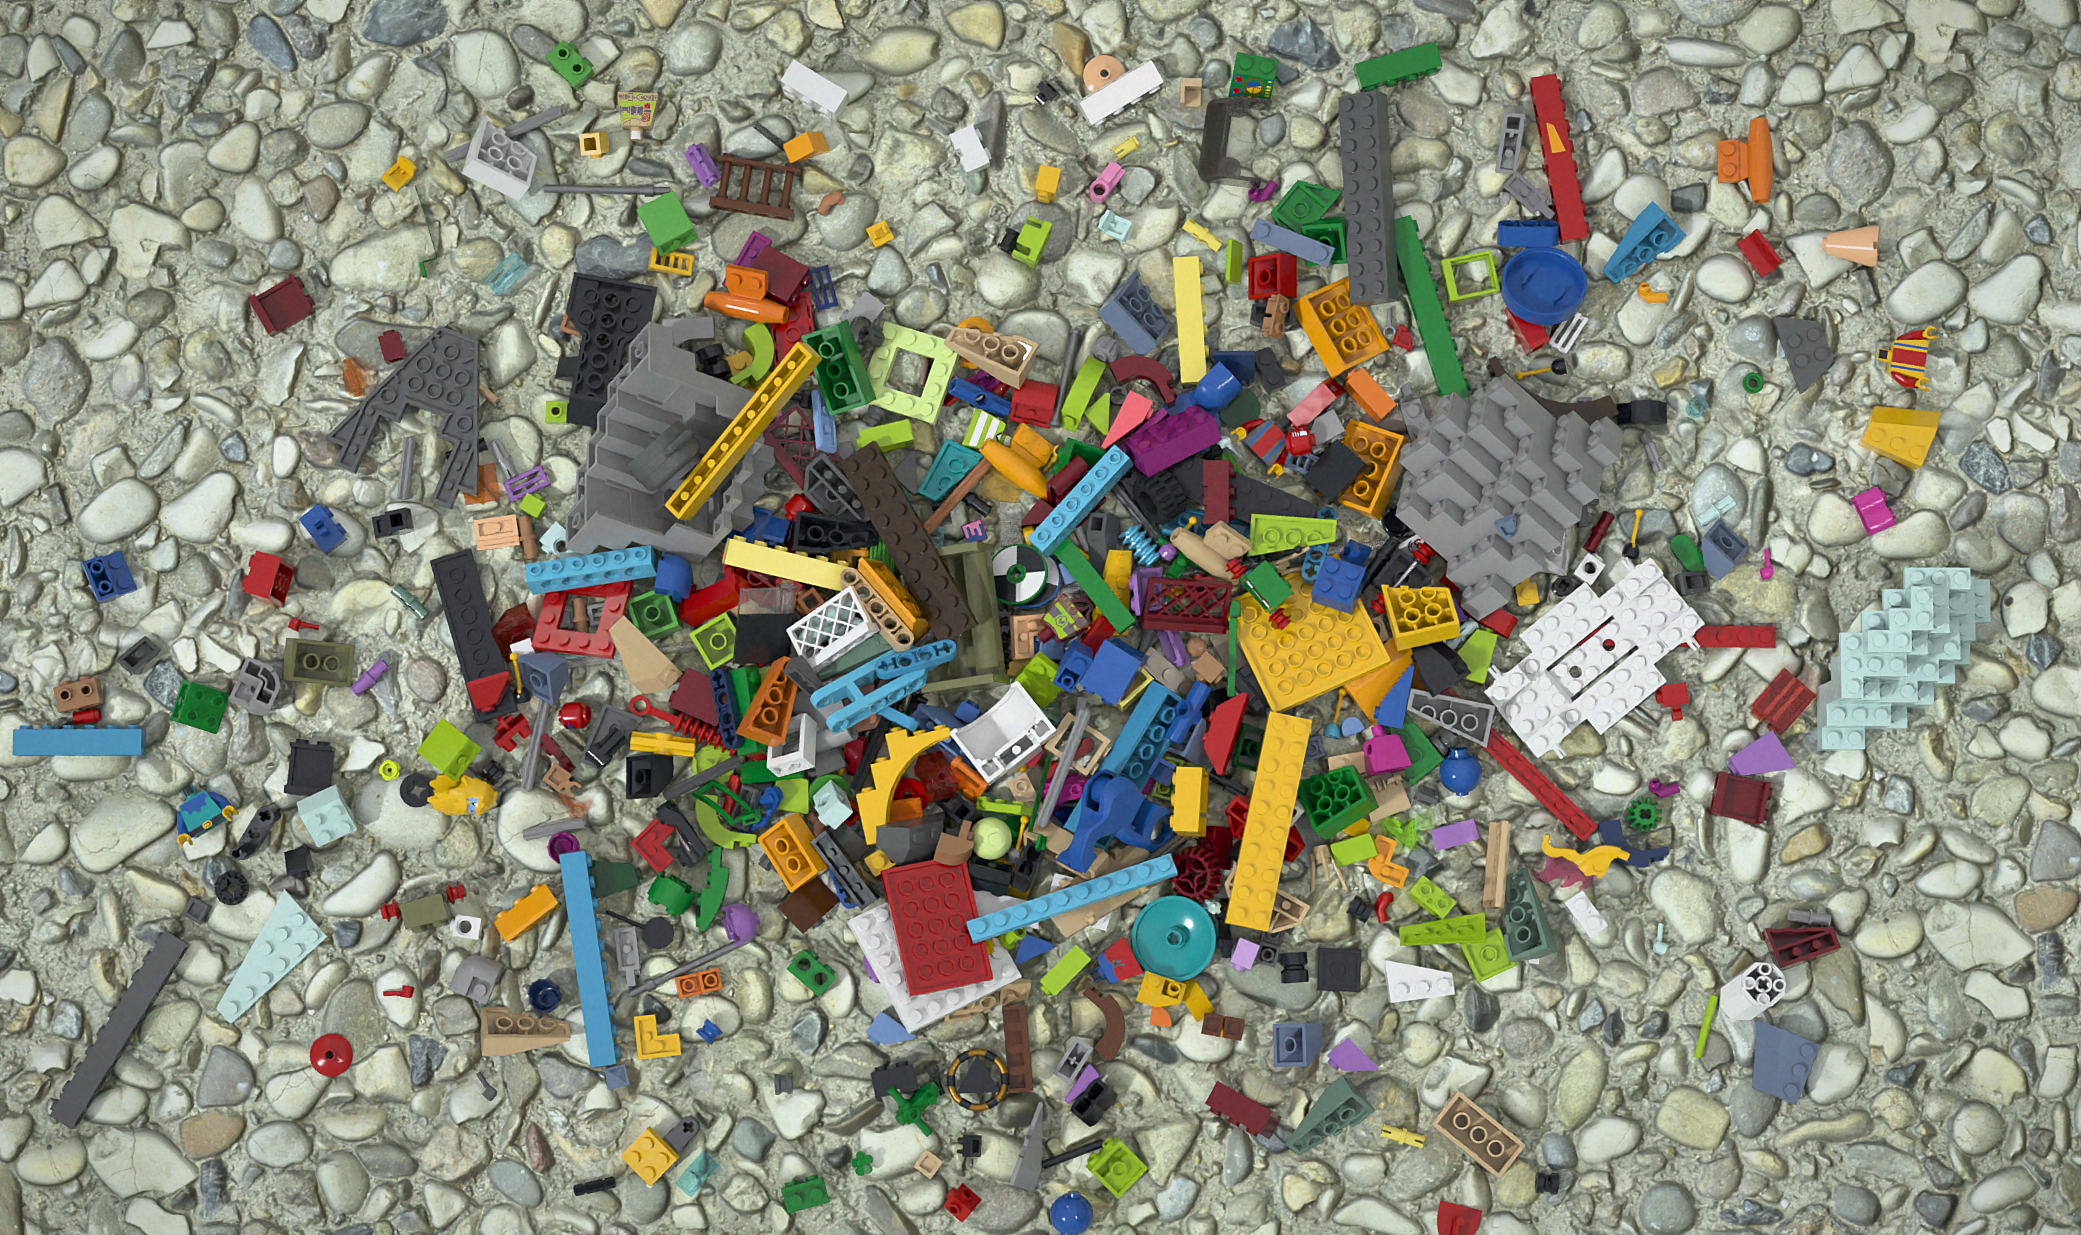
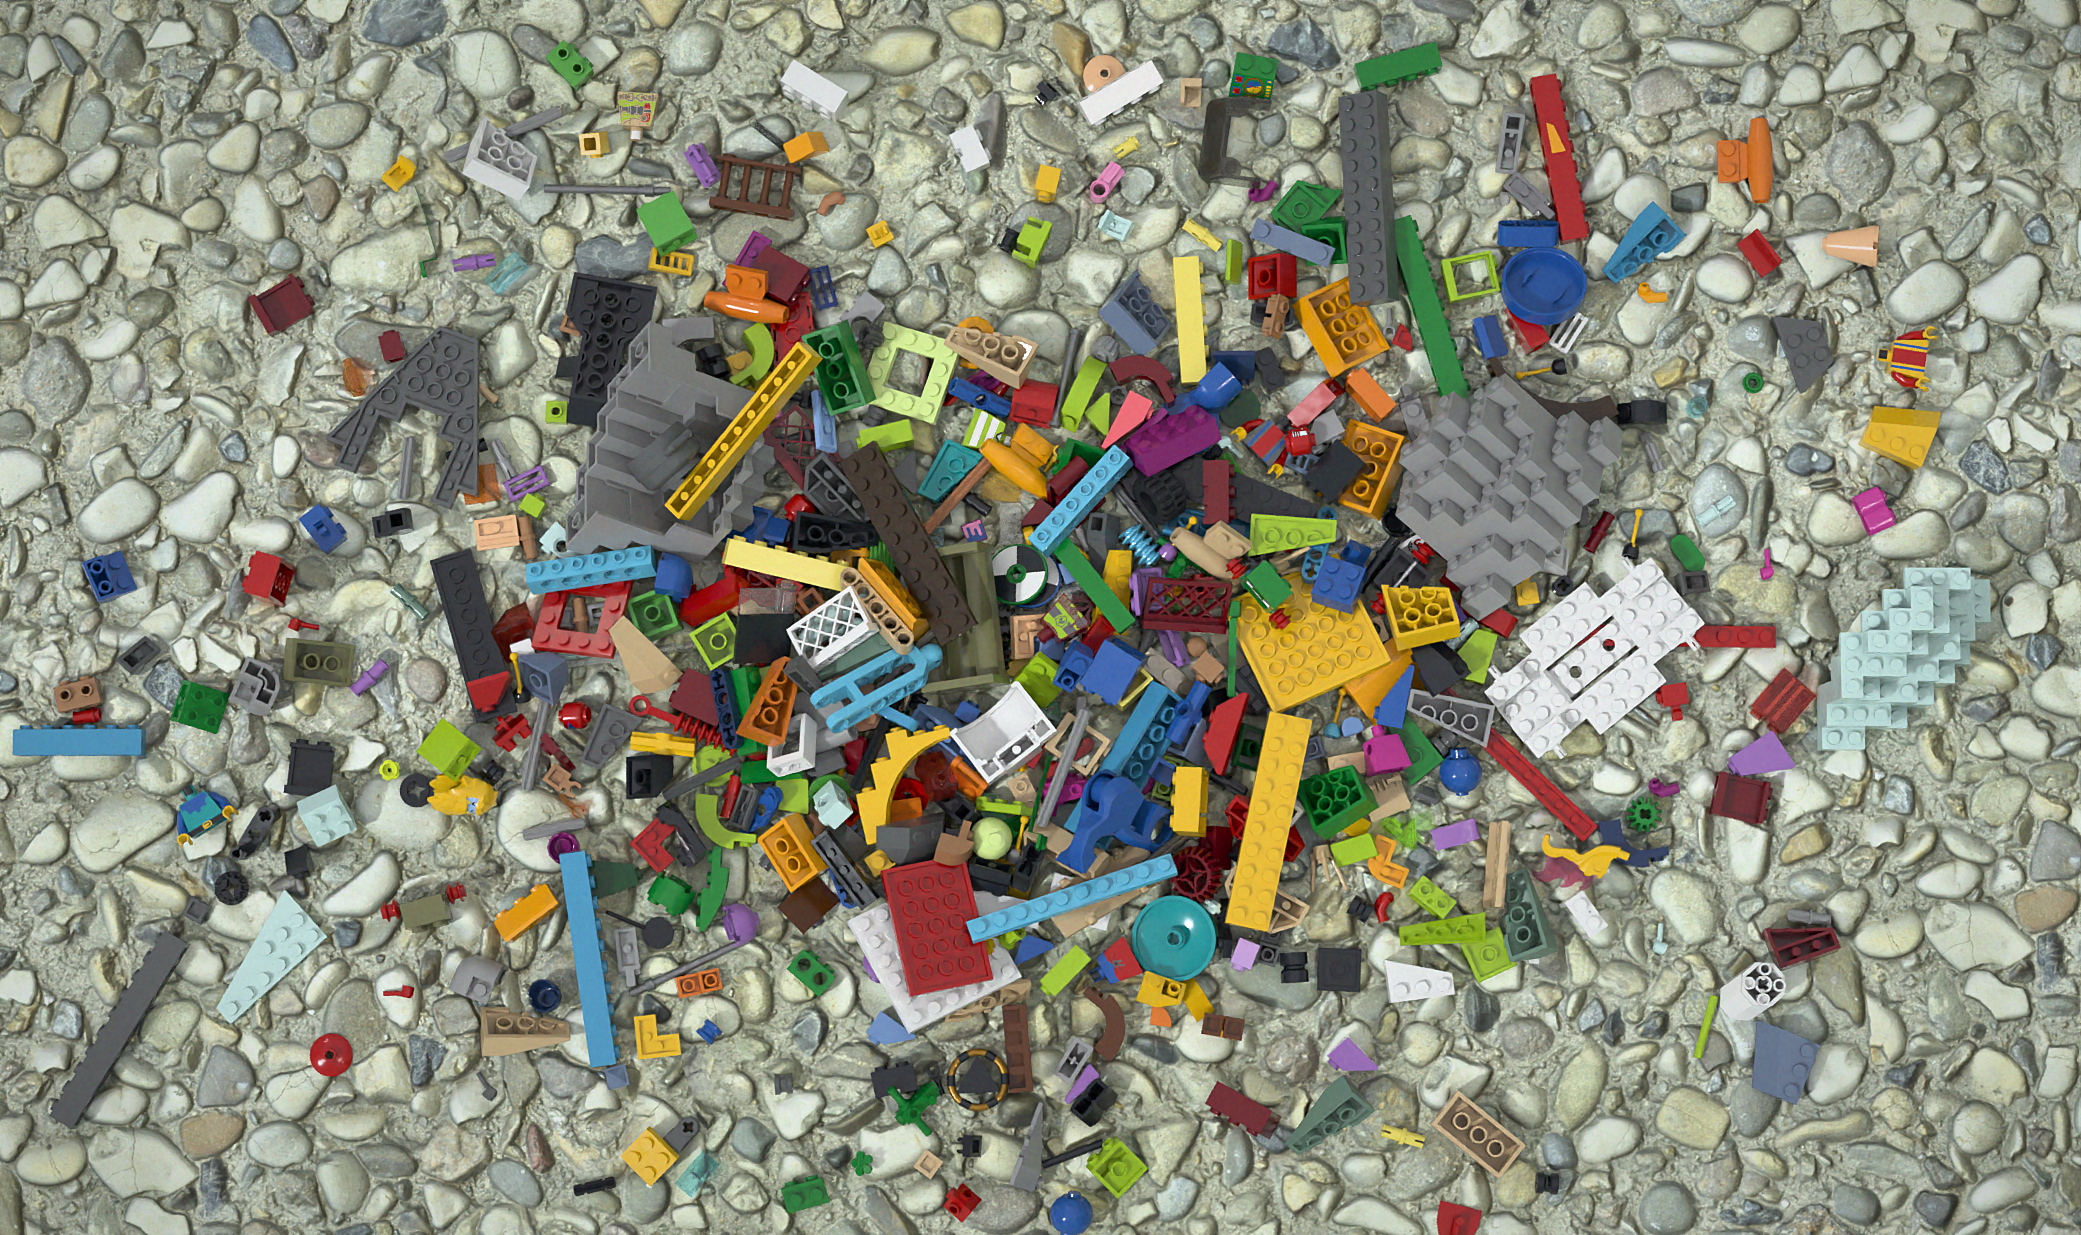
(474, 262): none -> medium lavender pin
(474, 933): white brick -> none
(602, 752): black piece -> none
(747, 814): green sword -> none
(915, 656): dark azure beam -> none
(1063, 814): clear blue tile -> none
(1296, 1043): sand blue slope -> none
(1298, 549): black hinge -> none
(1489, 337): none -> blue panel
(1506, 526): sand blue tile -> none
(1580, 573): white brick -> none
(1722, 549): sand blue slope -> none

